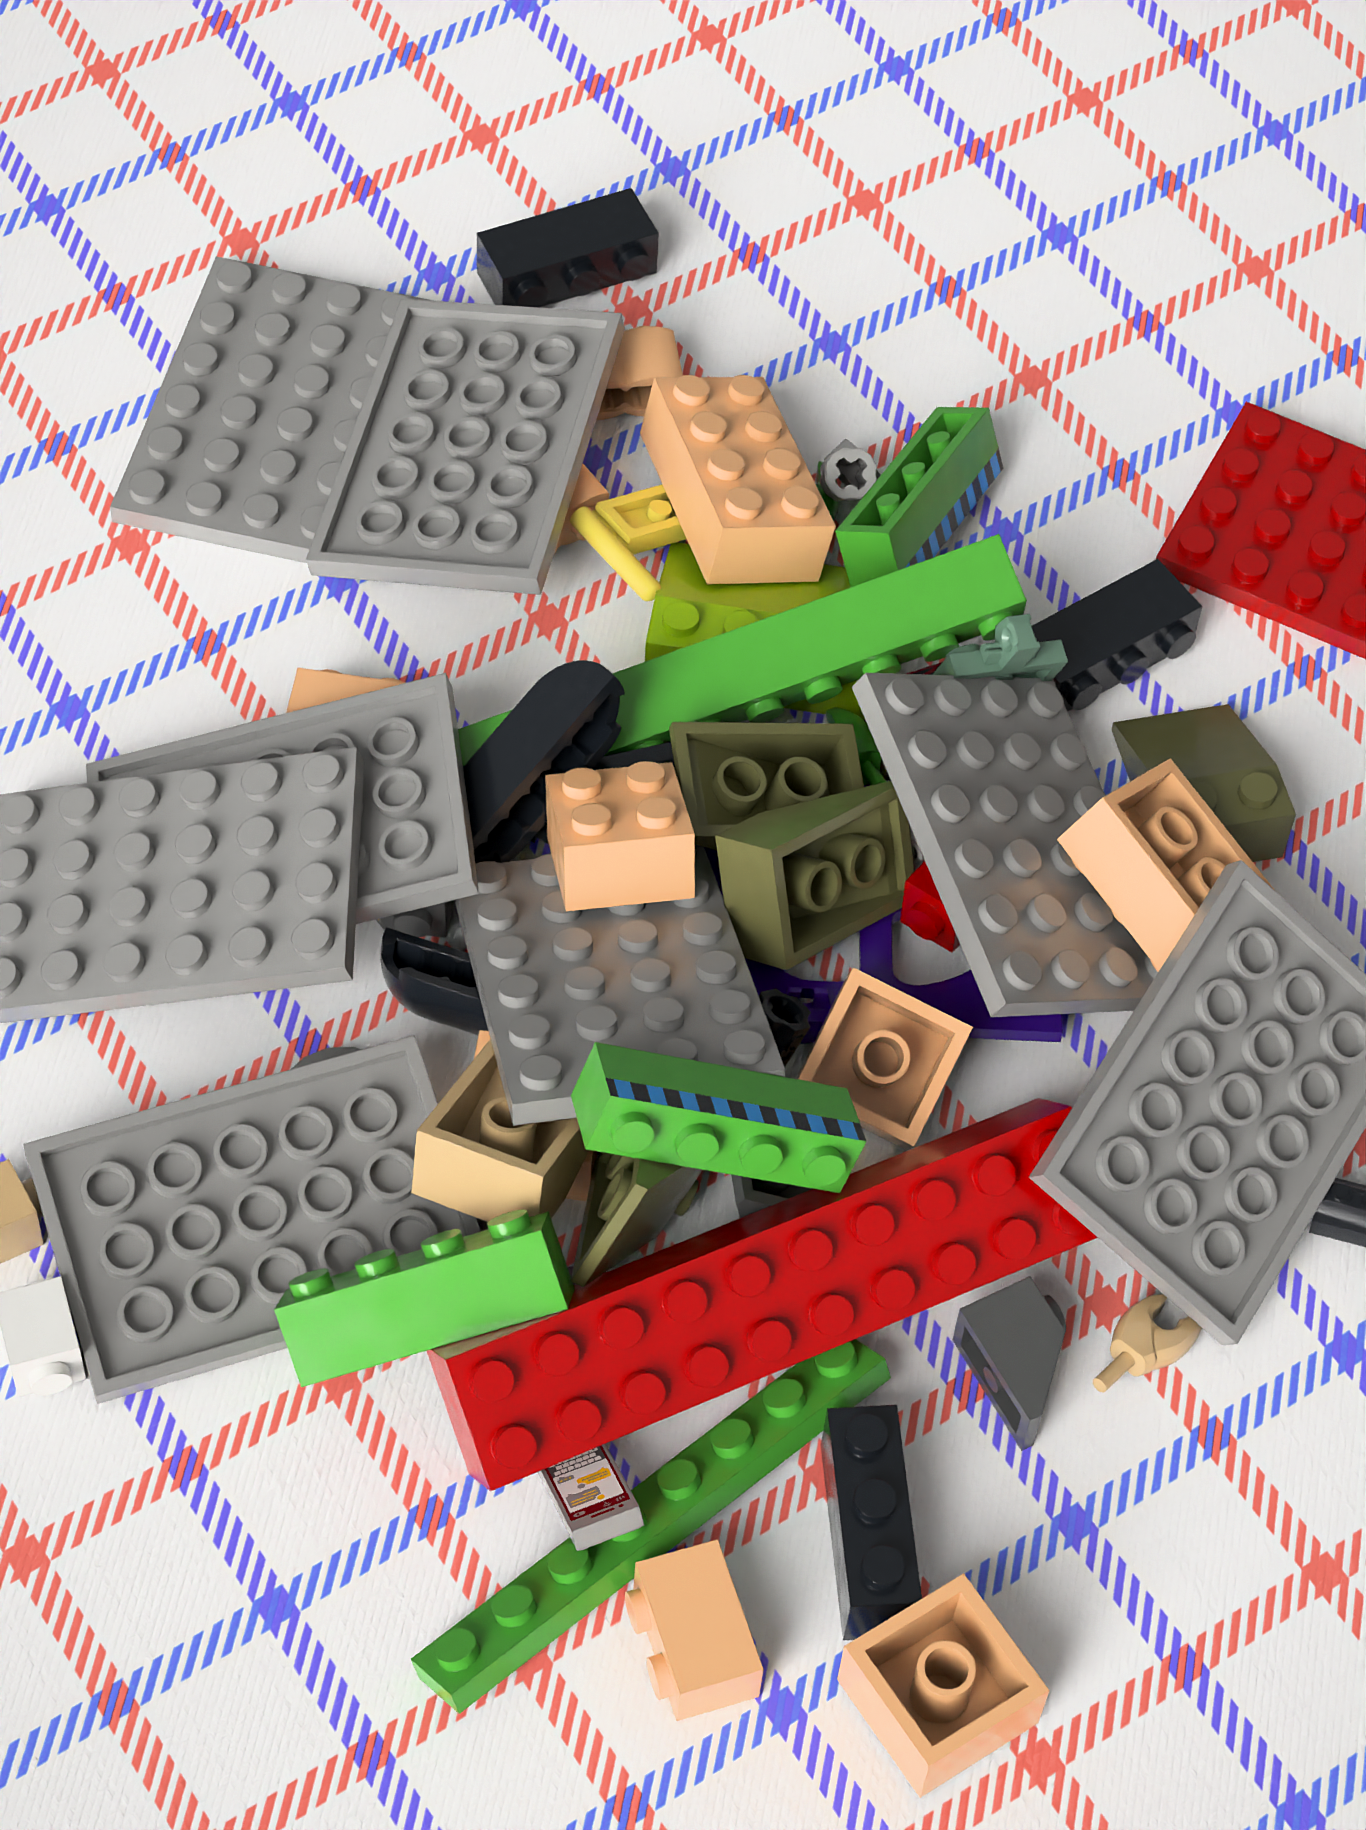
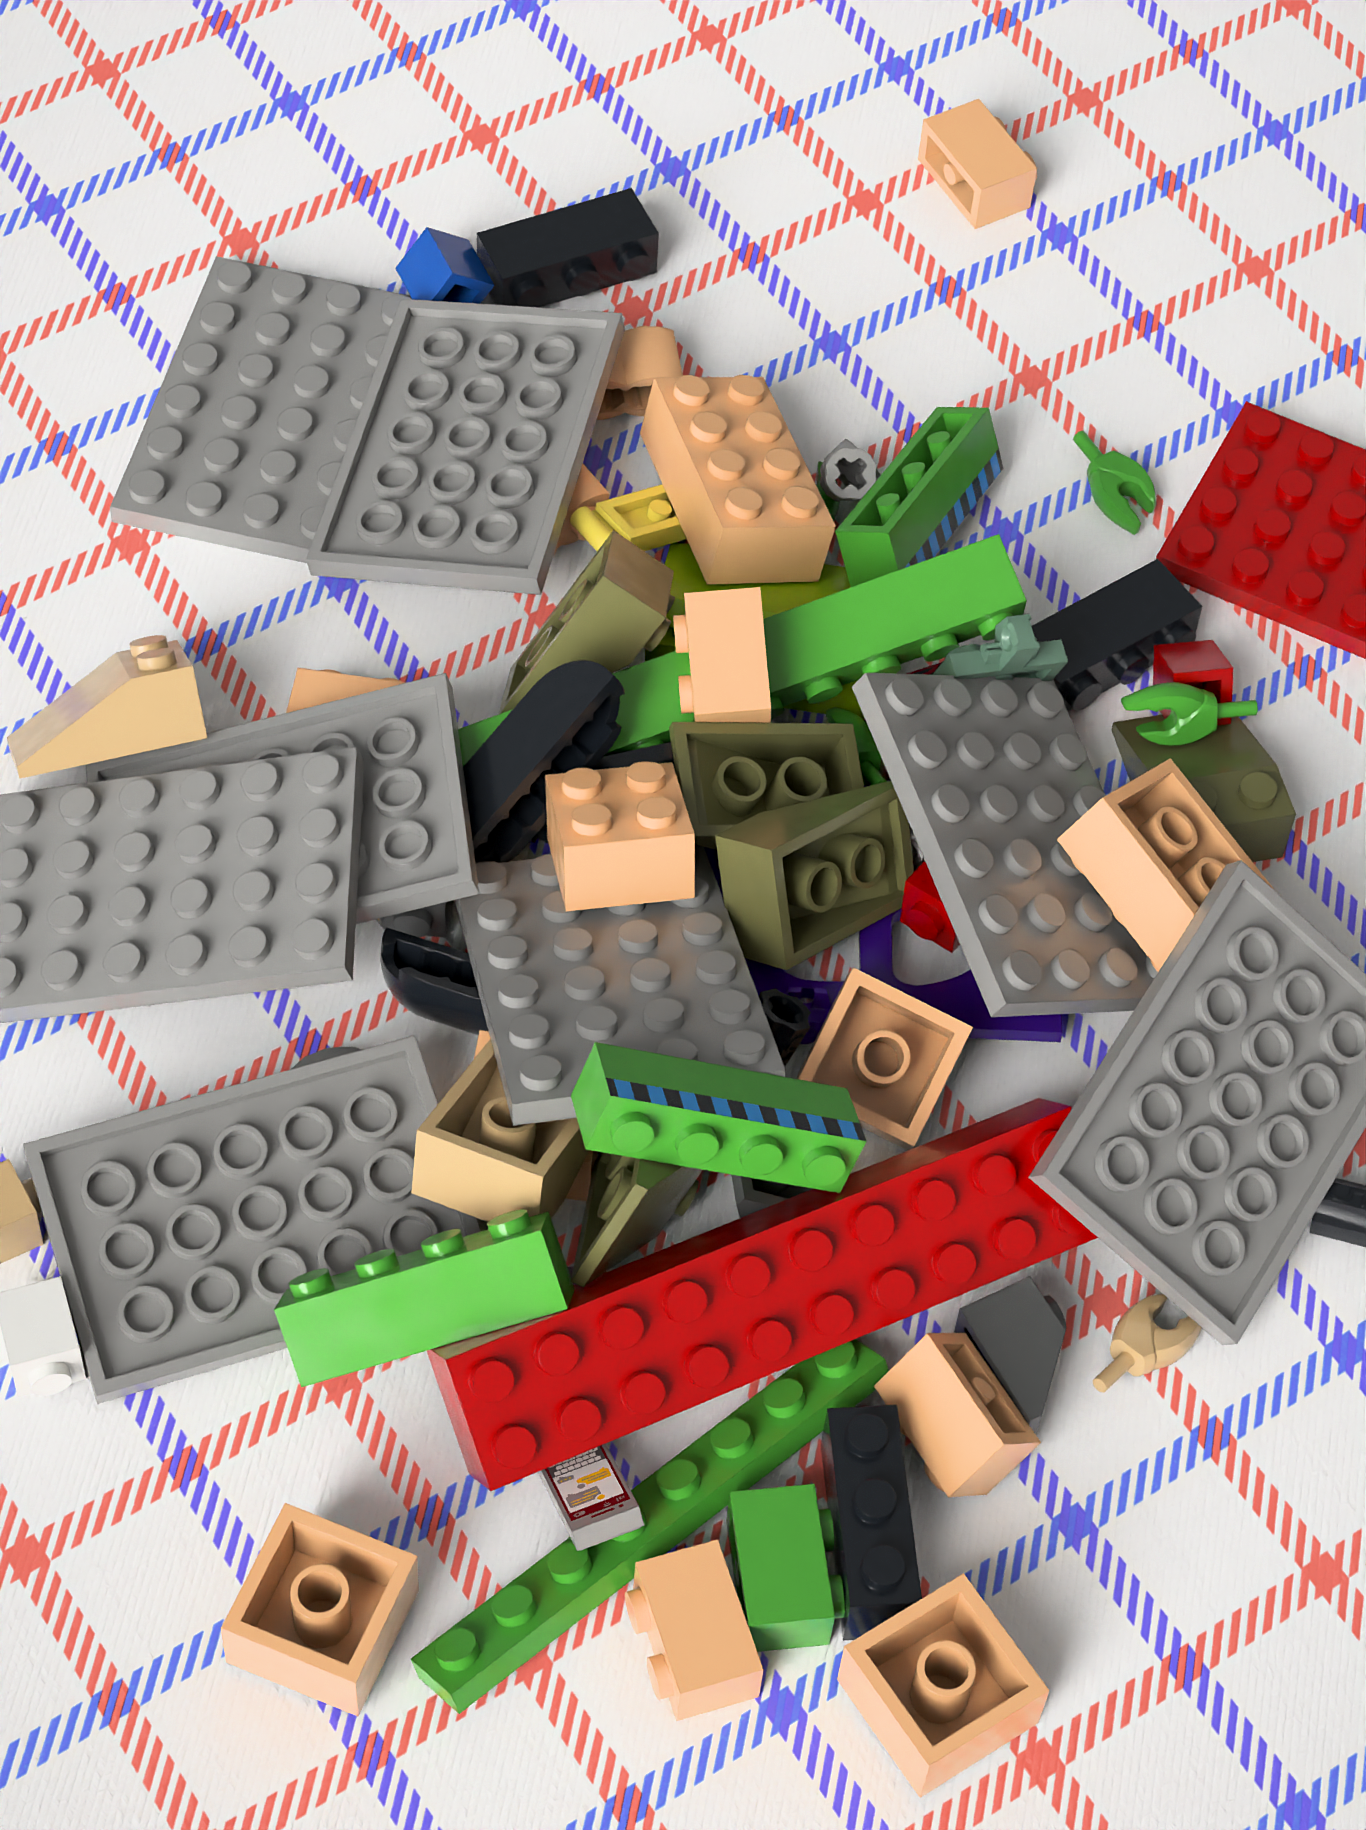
(120, 709): none -> tan slope
(320, 1609): none -> light nougat brick
(444, 269): none -> blue brick
(602, 618): none -> olive slope
(725, 656): none -> light nougat brick
(782, 1566): none -> bright green brick
(957, 1415): none -> light nougat brick
(977, 163): none -> light nougat brick
(1113, 477): none -> bright green hand
(1191, 715): none -> bright green hand
(1197, 665): none -> red brick

